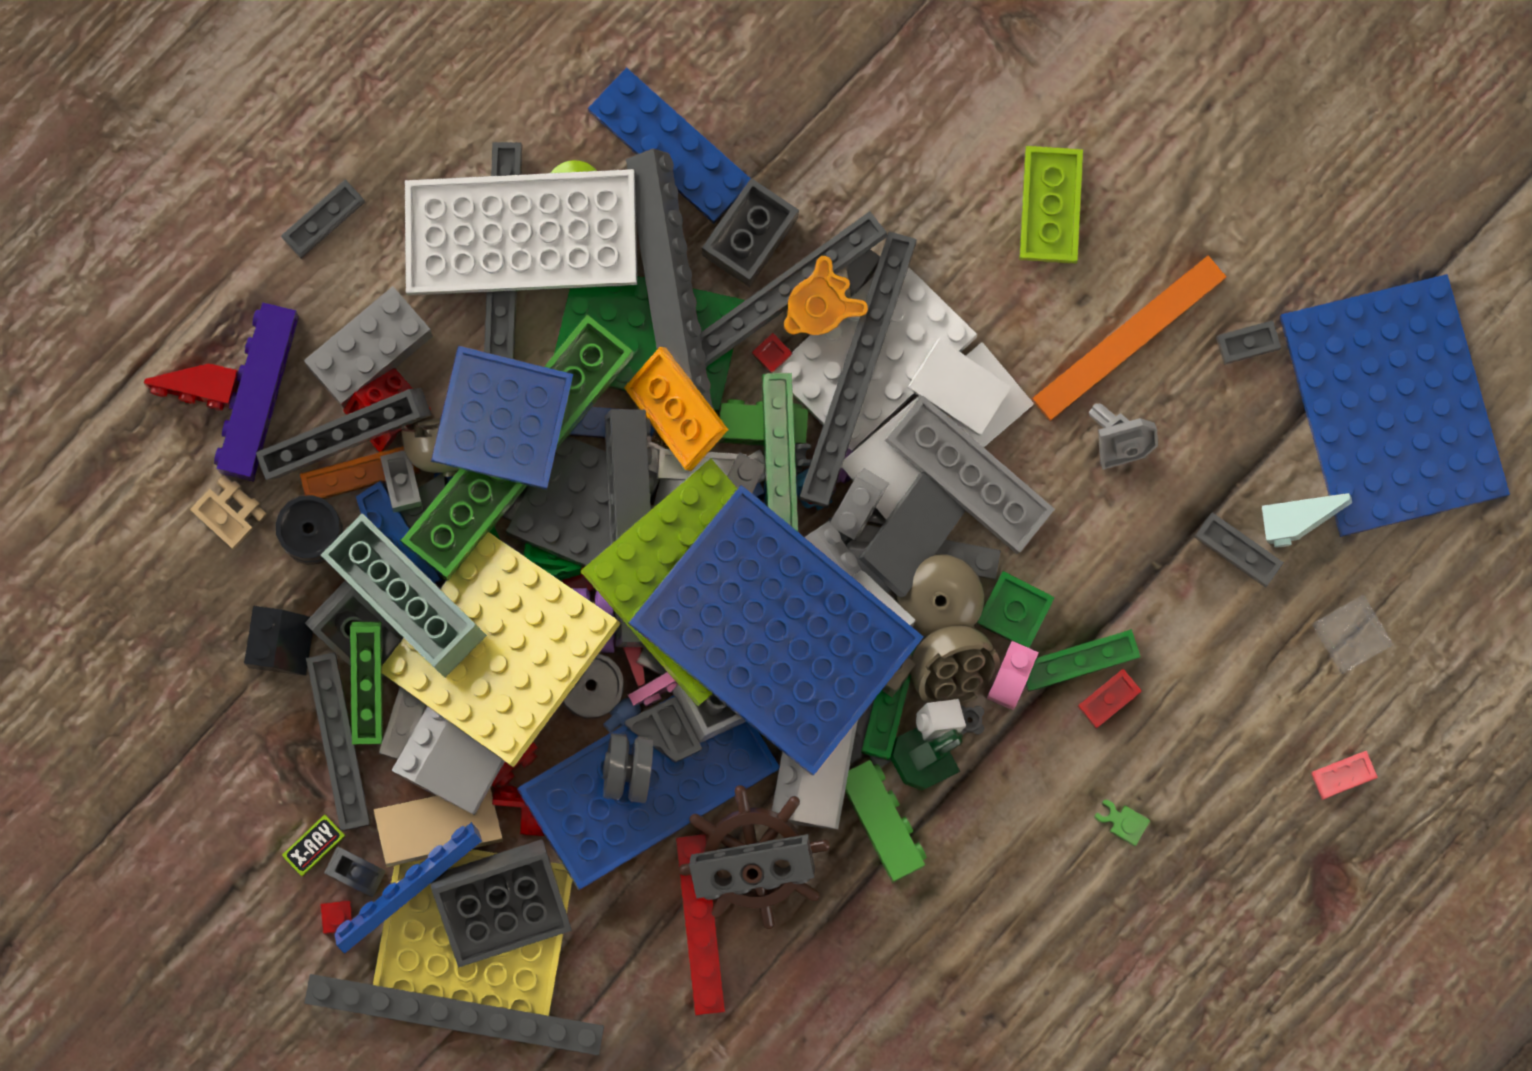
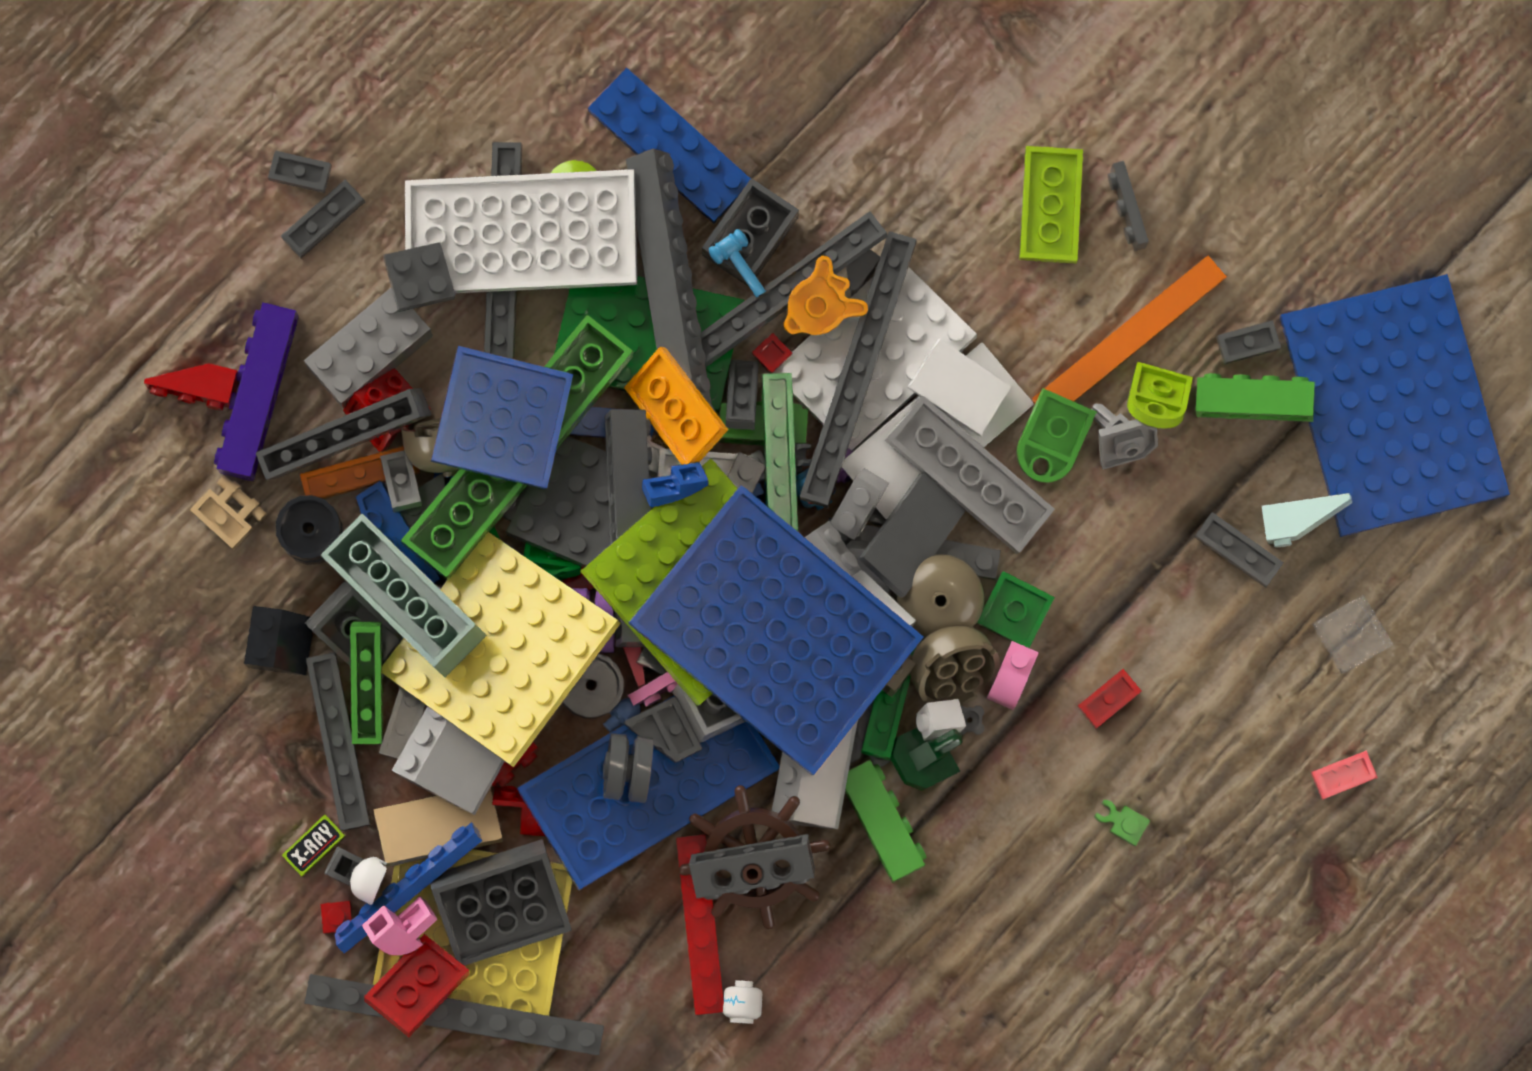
(299, 171): none -> dark grey plate
(367, 878): none -> white hair
(400, 933): none -> bright pink brick
(416, 986): none -> red plate
(419, 277): none -> dark grey plate
(682, 482): none -> blue slope
(729, 248): none -> dark azure piece
(742, 394): none -> dark grey tile
(742, 1002): none -> white head
(1055, 434): none -> bright green plate
(1083, 660): green plate -> none
(1127, 206): none -> dark grey plate
(1158, 396): none -> lime plate
(1255, 398): none -> bright green brick

